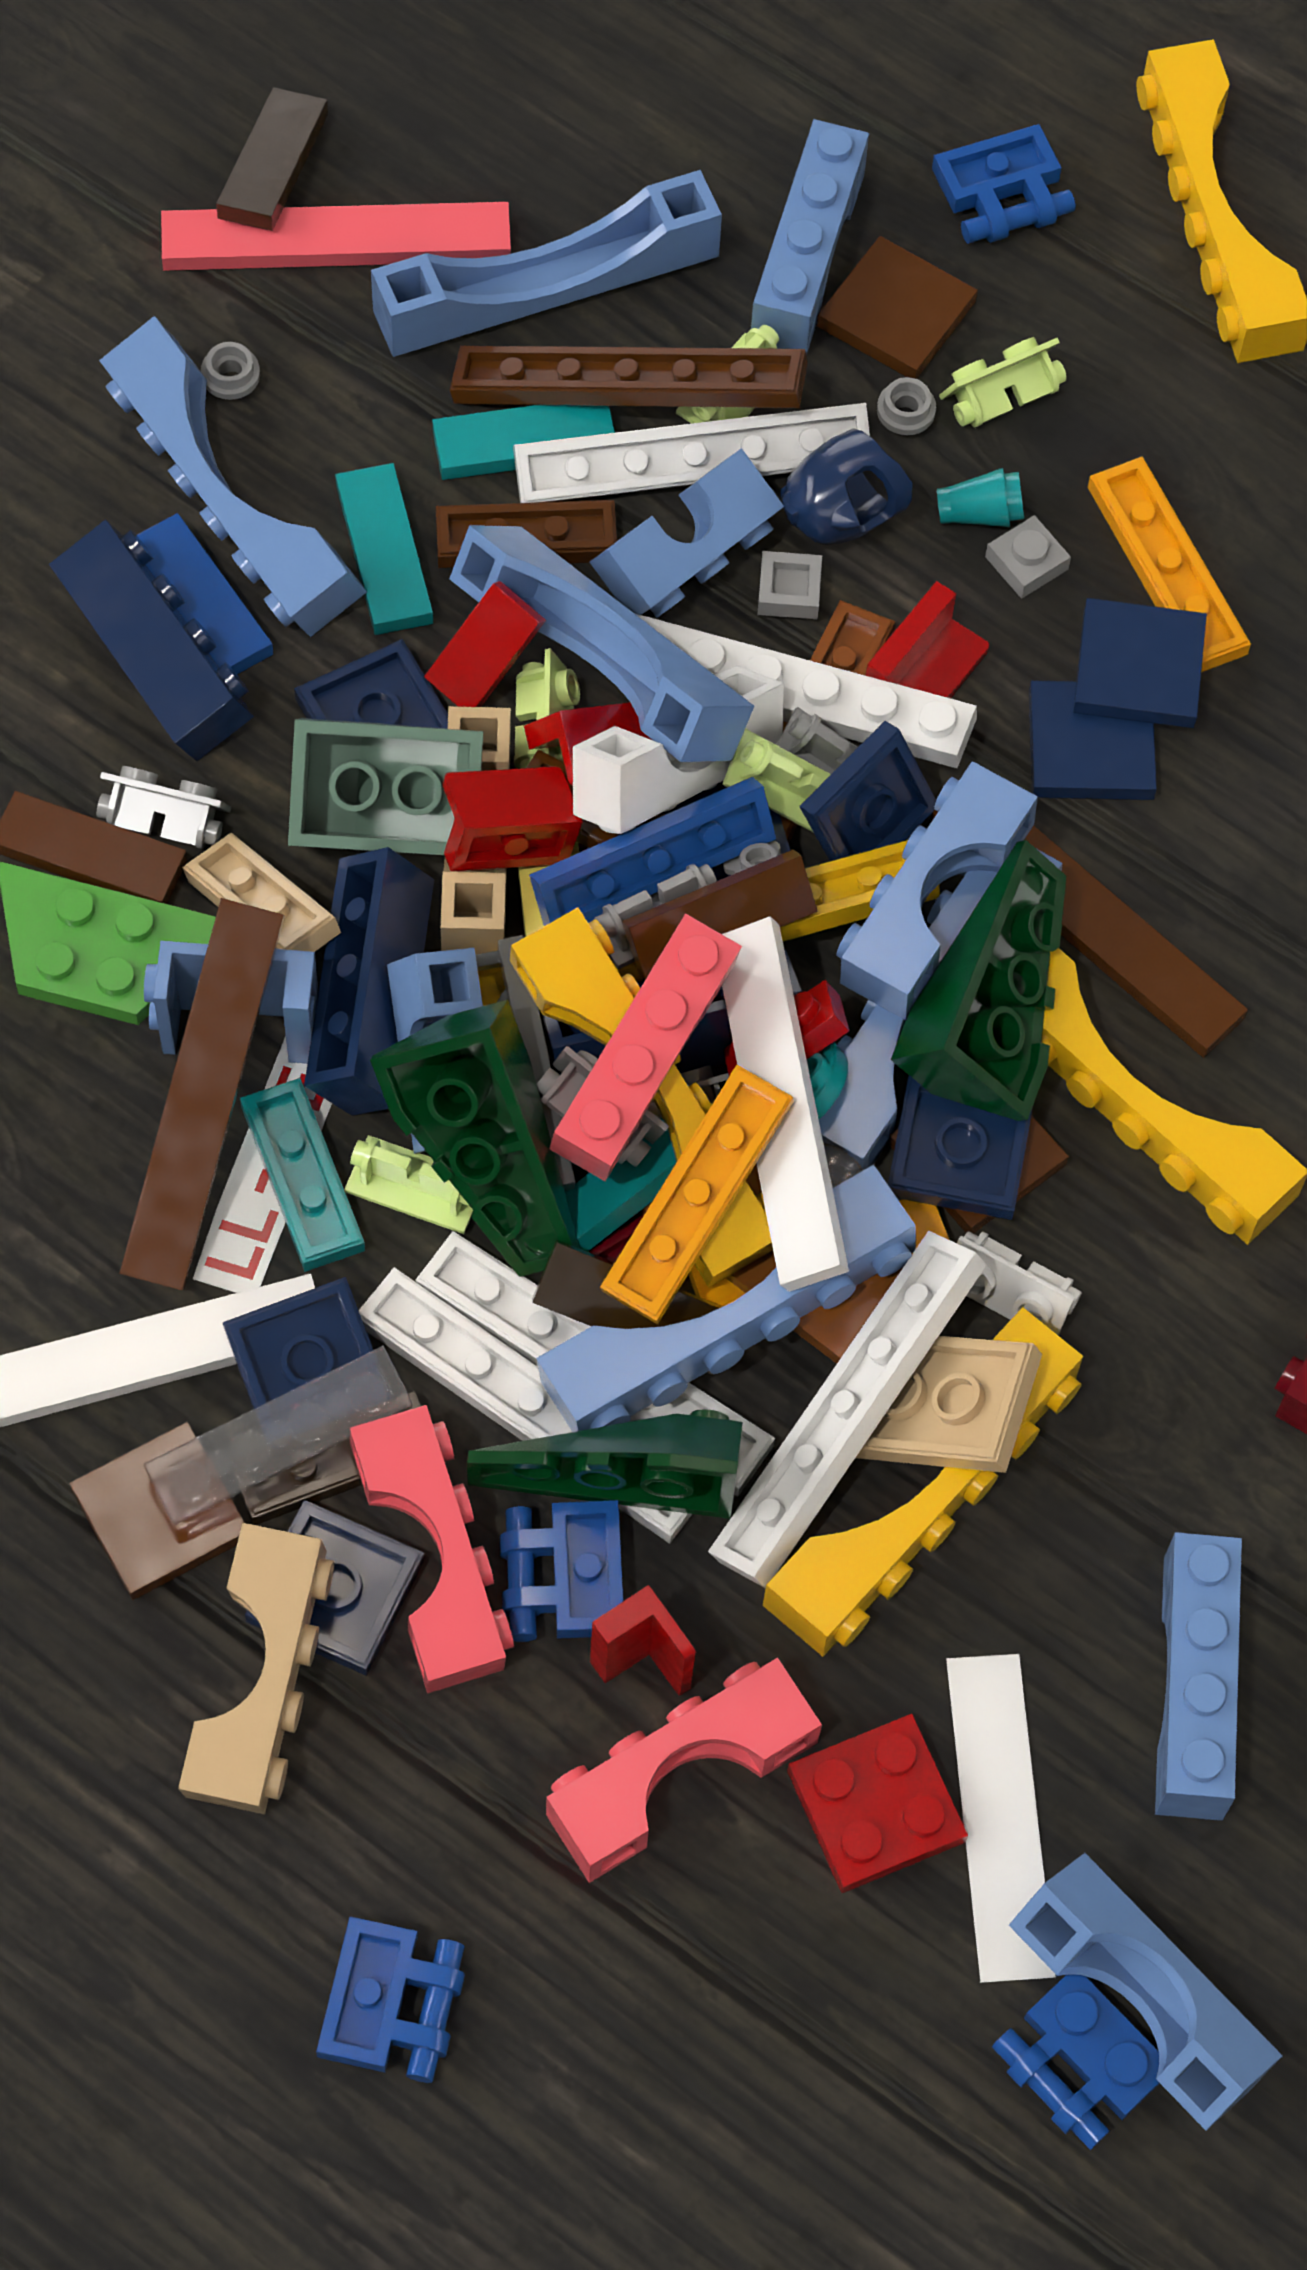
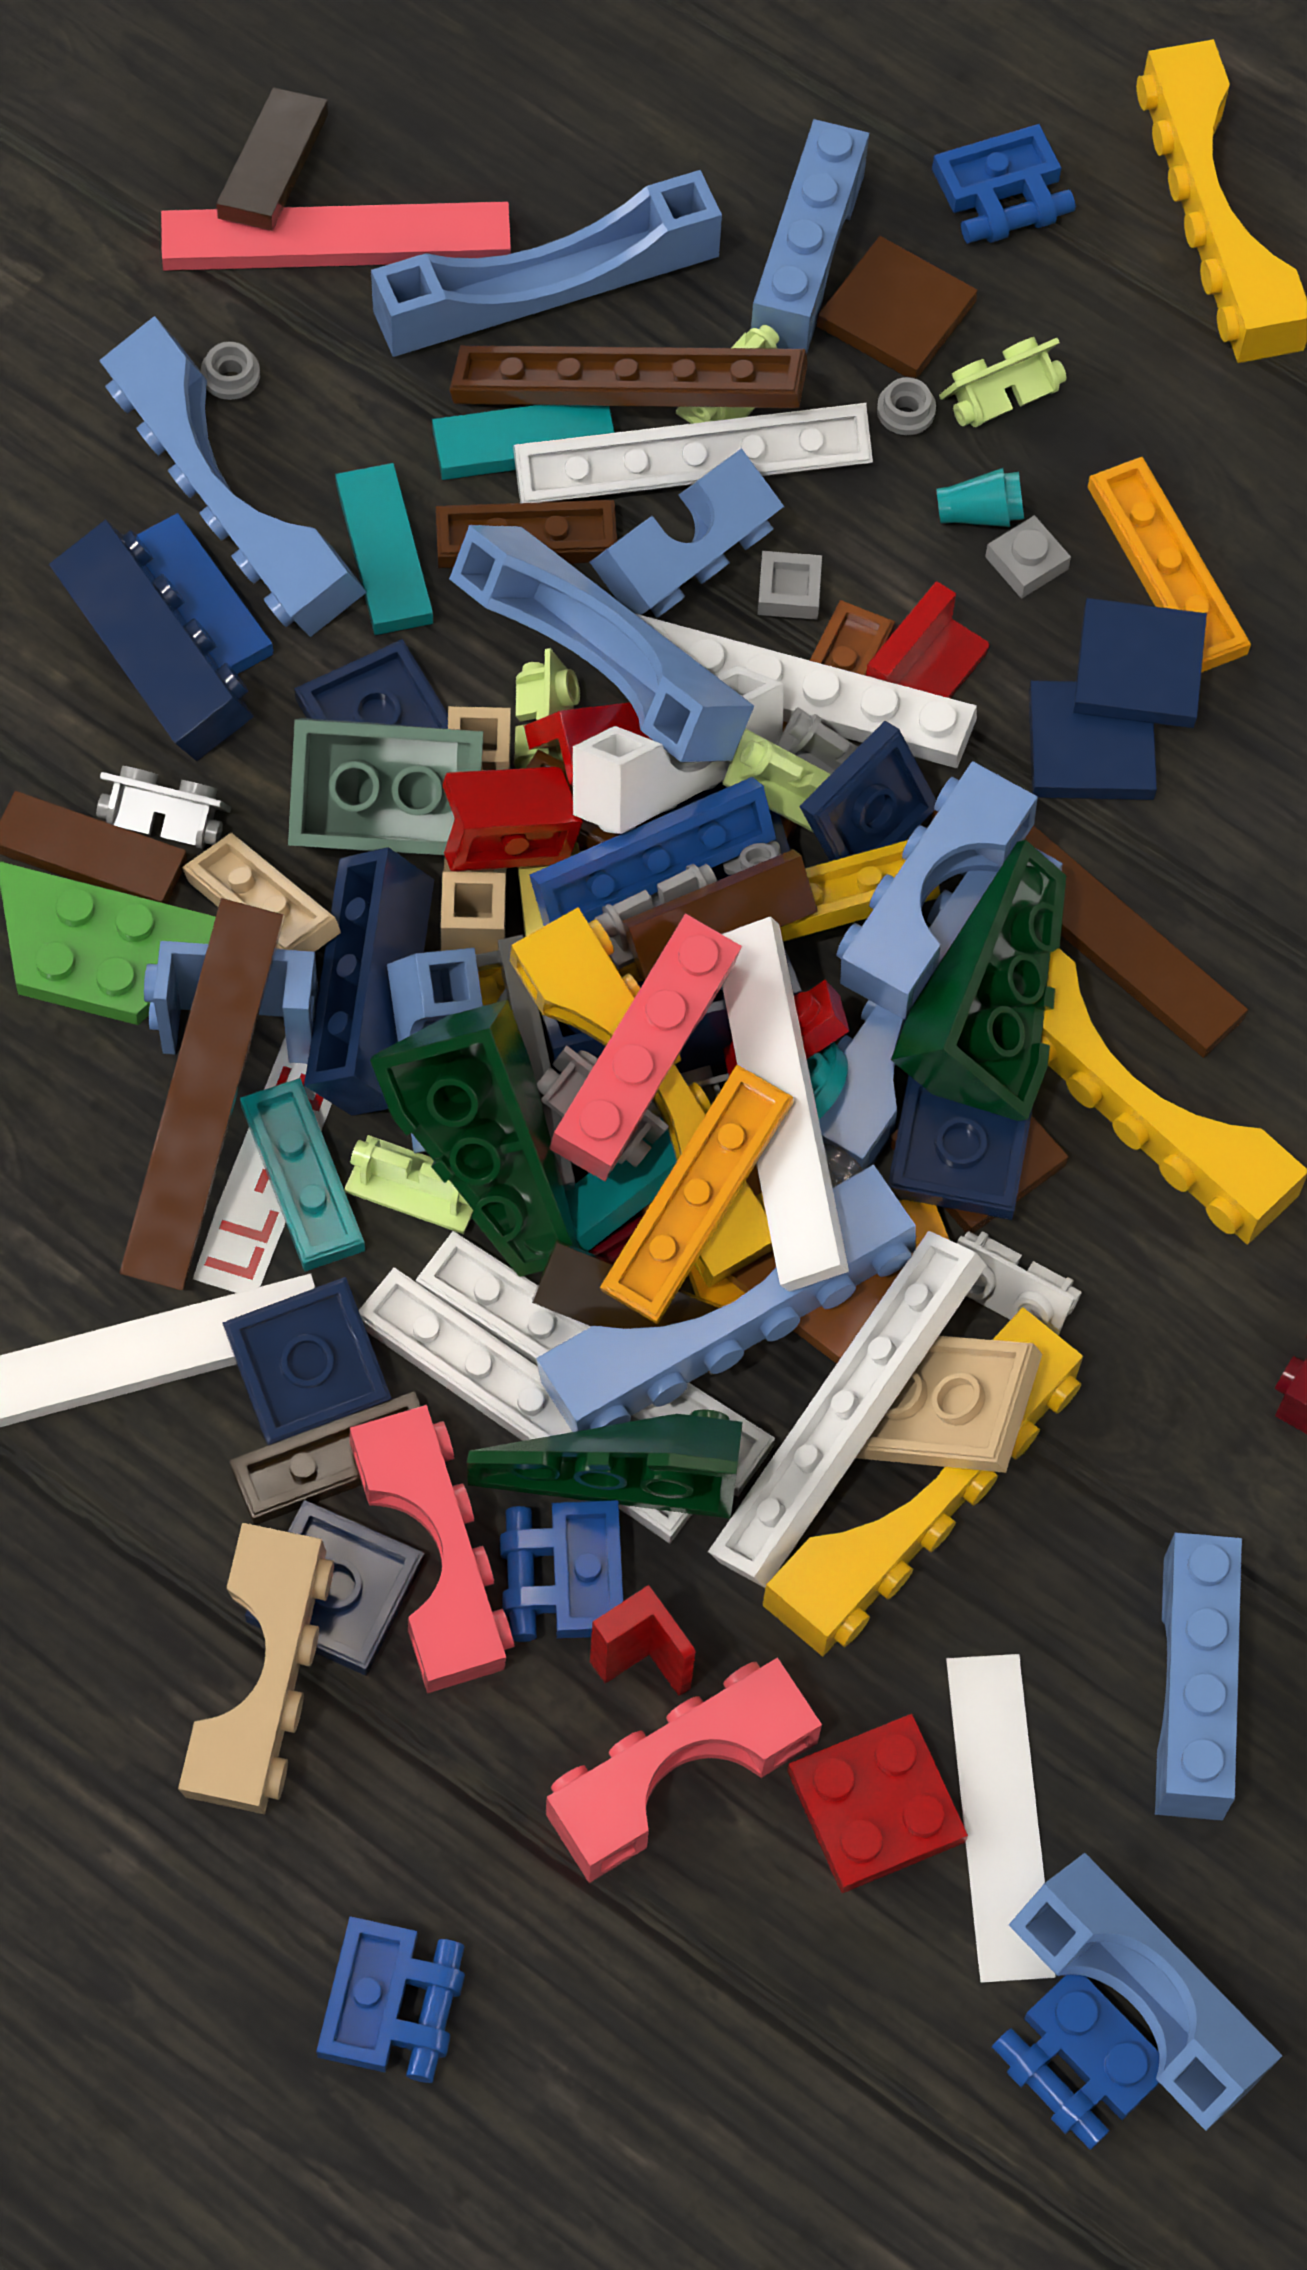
(136, 1526): tile -> none
(276, 1435): clear plate -> none
(485, 647): red tile -> none
(832, 497): dark blue piece -> none

